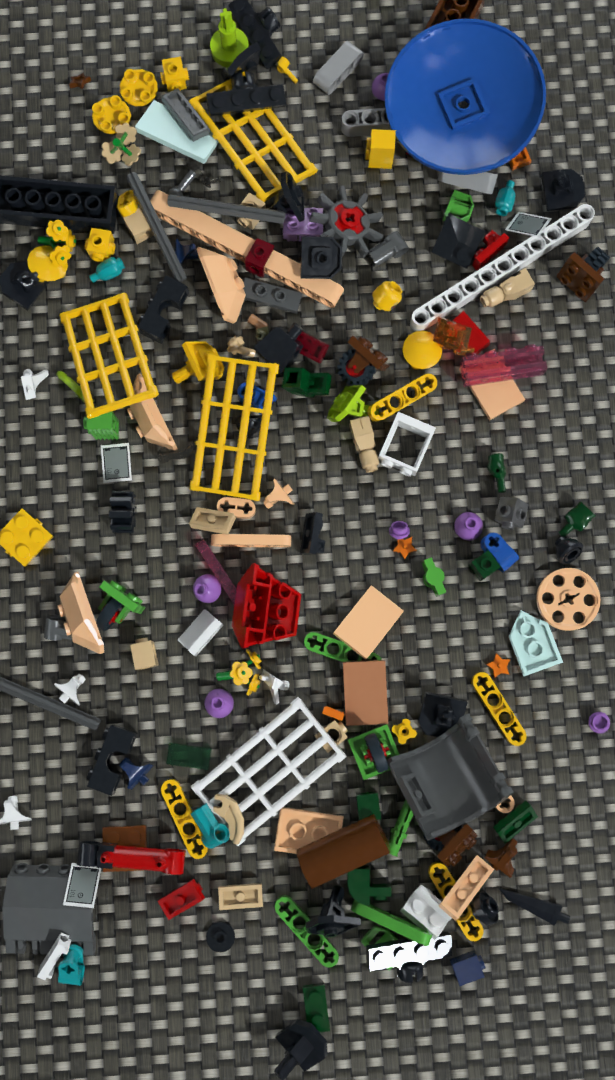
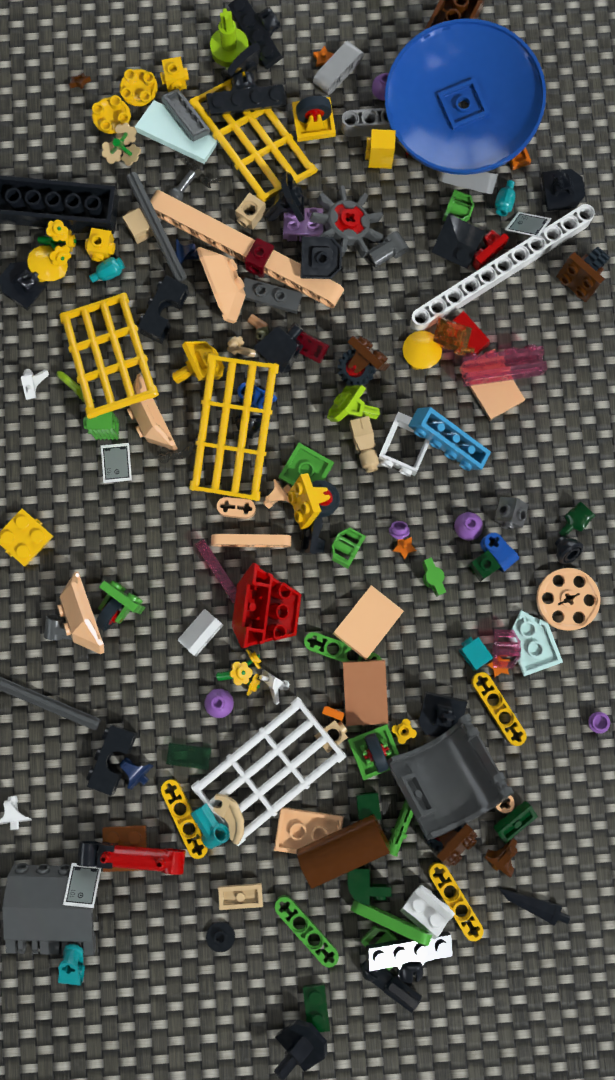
(60, 946): white piece -> none
(70, 689): white piece -> none
(123, 511): black gear -> none
(127, 203): yellow beam -> none
(144, 654): tan brick -> none
(181, 899): red hinge -> none
(207, 588): medium lavender brick -> none
(212, 520): tan plate -> none
(226, 208): dark grey axle -> none
(282, 66): yellow hand -> none
(305, 461): none -> bright green plate
(306, 384): dark green brick -> none
(312, 500): none -> yellow plate
(313, 118): none -> plate
(322, 56): none -> orange piece
(332, 917): black piece -> none
(346, 546): none -> bright green piece
(387, 295): yellow head -> none
(392, 987): none -> black piece
(402, 397): yellow beam -> none
(449, 438): none -> dark azure brick
(466, 887): light nougat plate -> none
(467, 967): dark blue brick -> none
(475, 653): none -> teal brick
(485, 909): black plate -> none
(498, 470): dark green piece -> none
(508, 290): tan piece -> none
(508, 649): none -> clear pink piece

